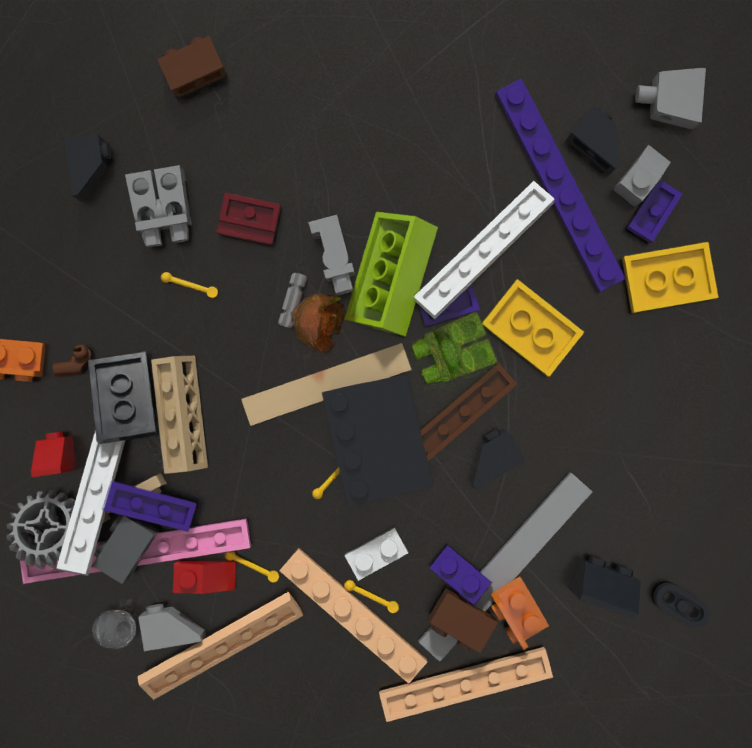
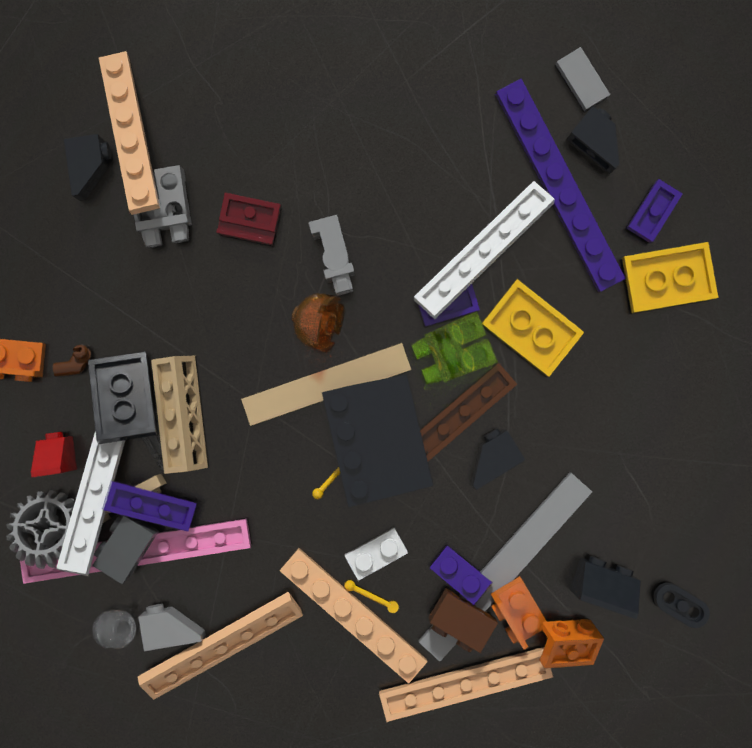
(129, 133): none -> light nougat plate
(191, 66): reddish brown brick -> none
(204, 576): red slope -> none
(212, 292): yellow hinge -> none
(272, 575): yellow hinge -> none
(292, 299): light grey axle -> none
(391, 272): lime slope -> none
(570, 643): none -> orange bracket
(582, 79): none -> light grey tile
(642, 176): light grey slope -> none
(675, 97): light grey torso -> none

